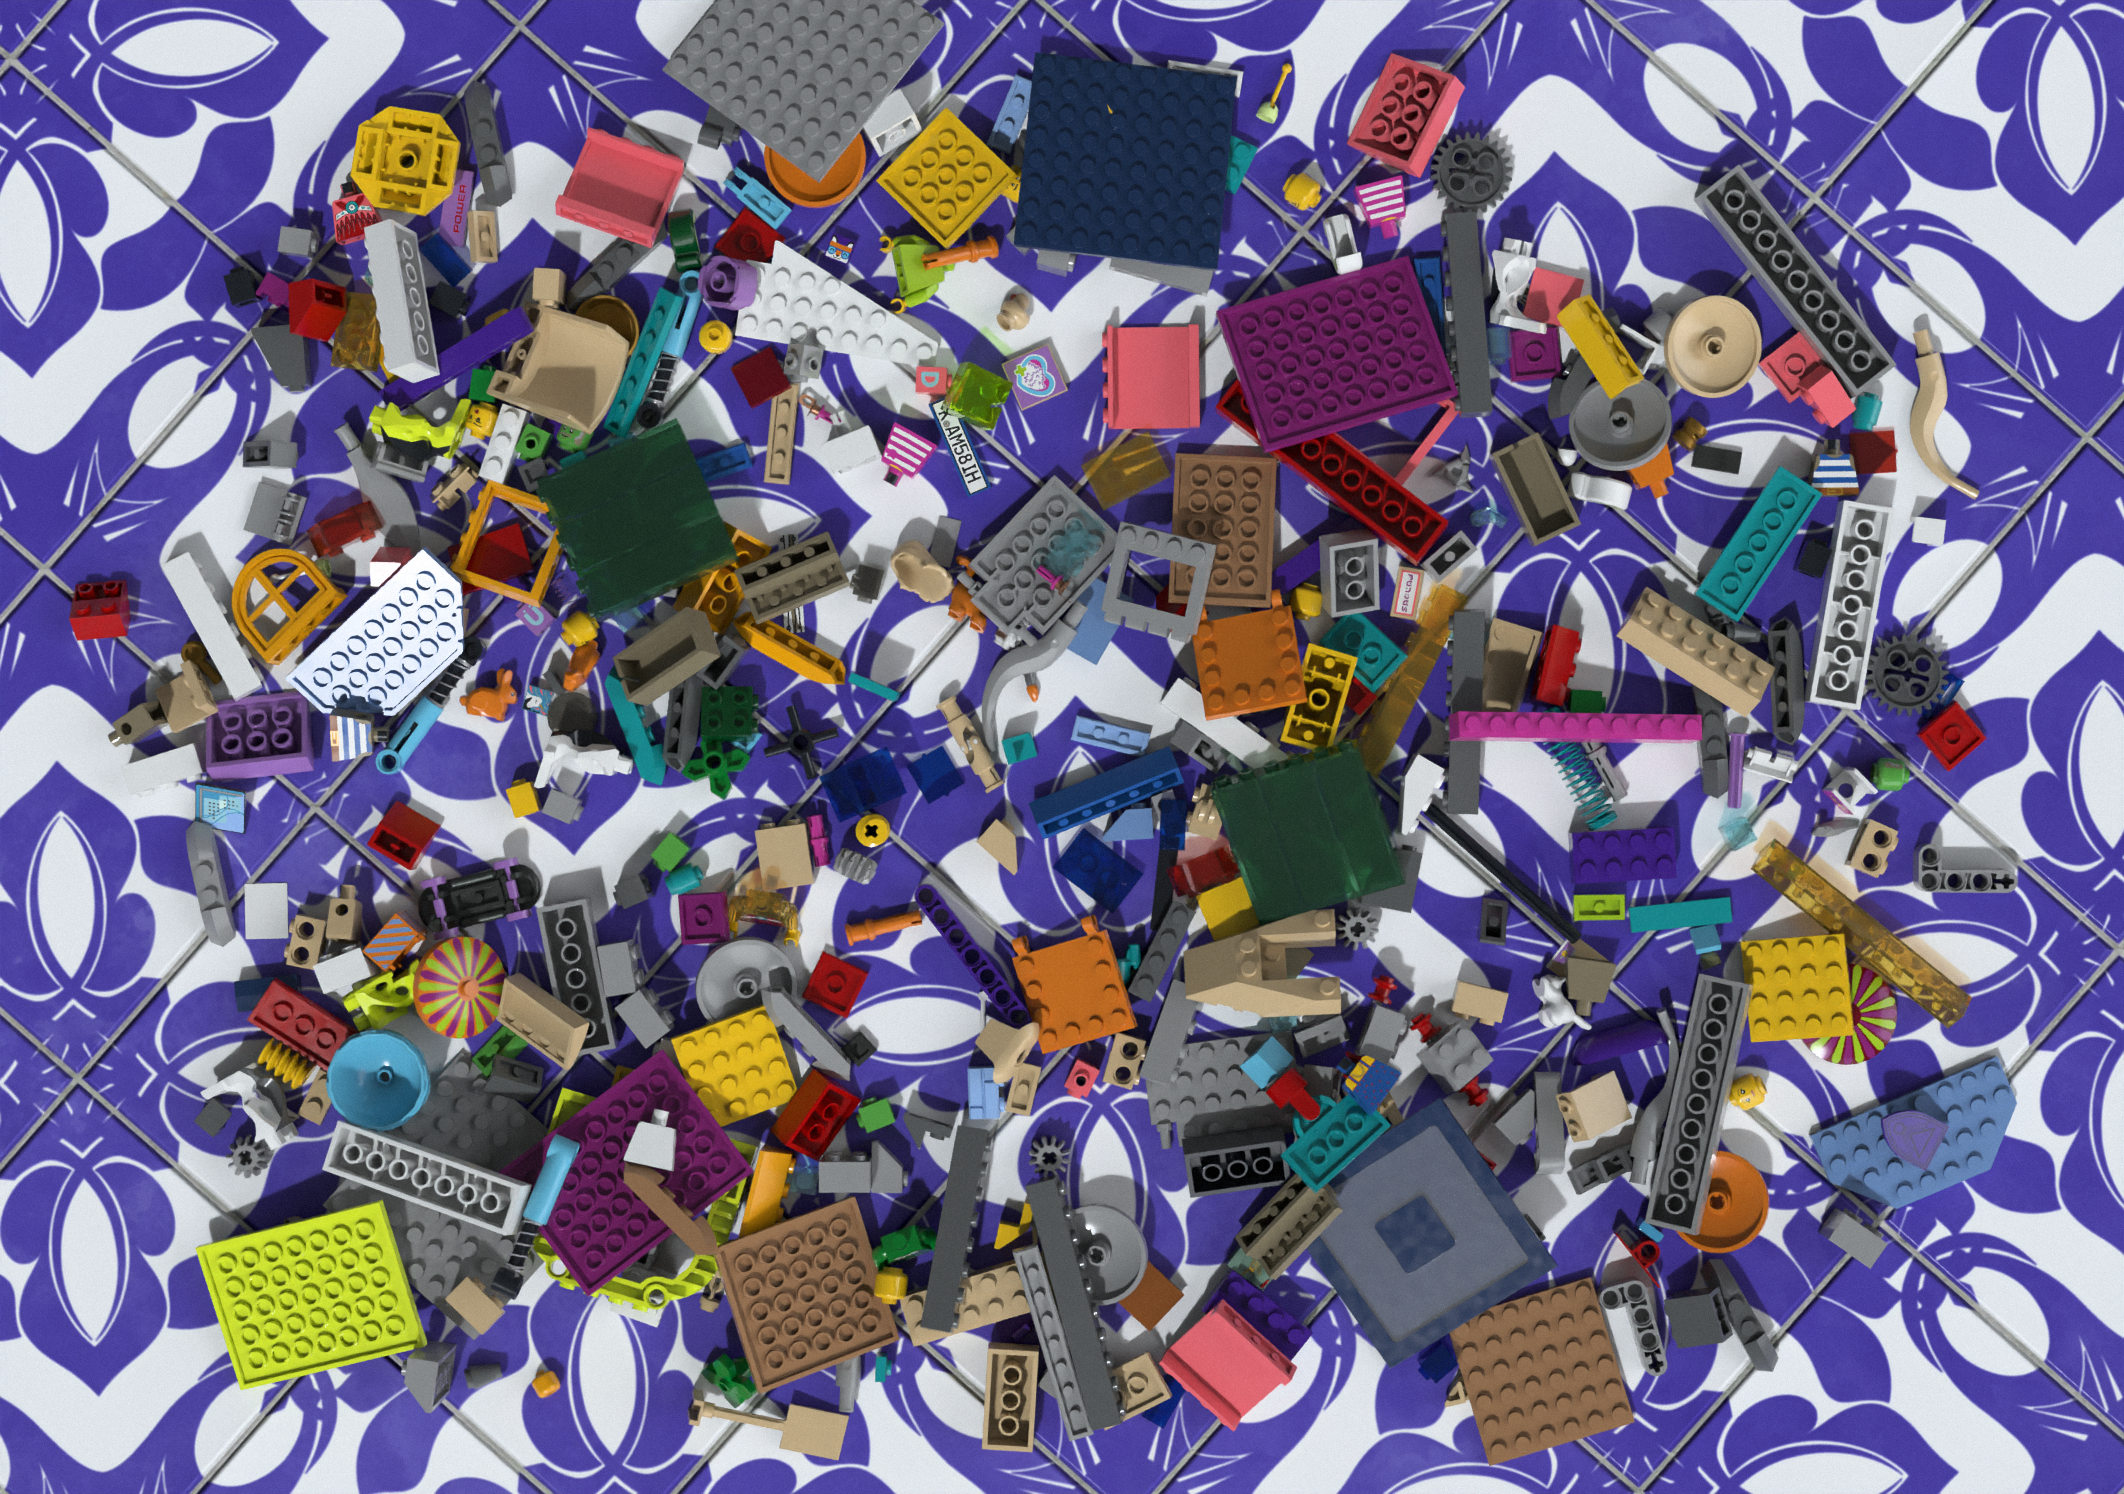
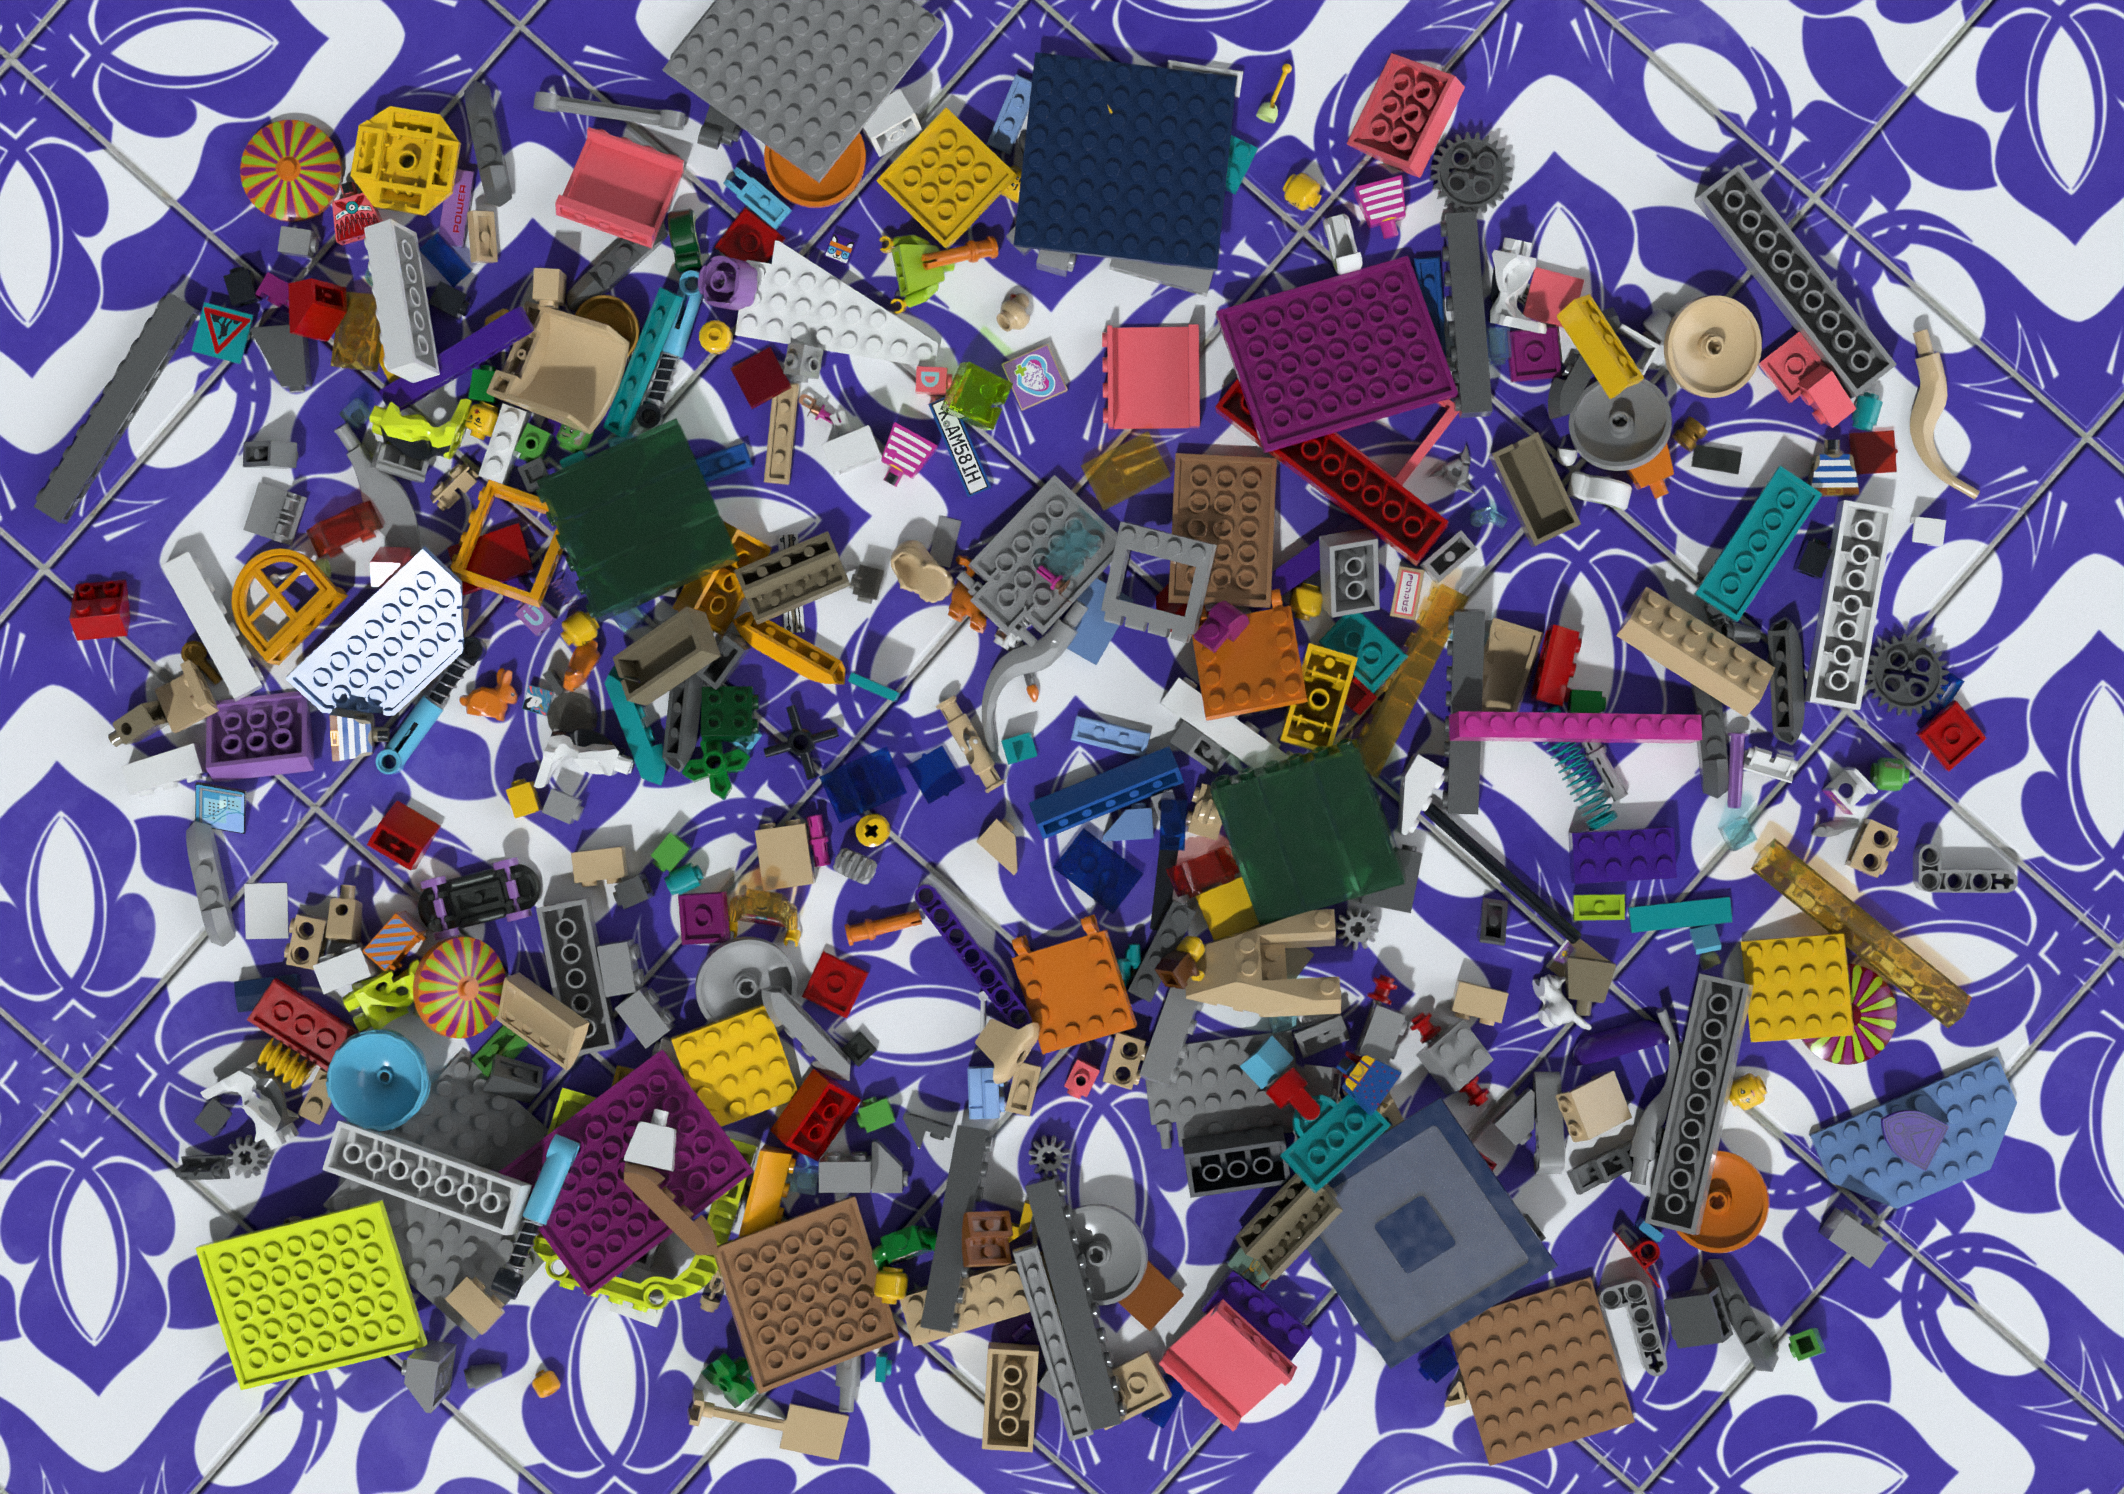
(117, 408): none -> dark grey brick
(203, 1167): none -> dark grey hinge
(222, 333): none -> teal piece
(291, 170): none -> dish
(356, 413): none -> clear light blue slope
(599, 865): none -> tan brick
(664, 118): none -> light grey piece
(986, 1238): none -> dark orange slope
(1181, 963): none -> reddish brown piece
(1223, 623): none -> magenta brick
(1806, 1344): none -> bright green brick

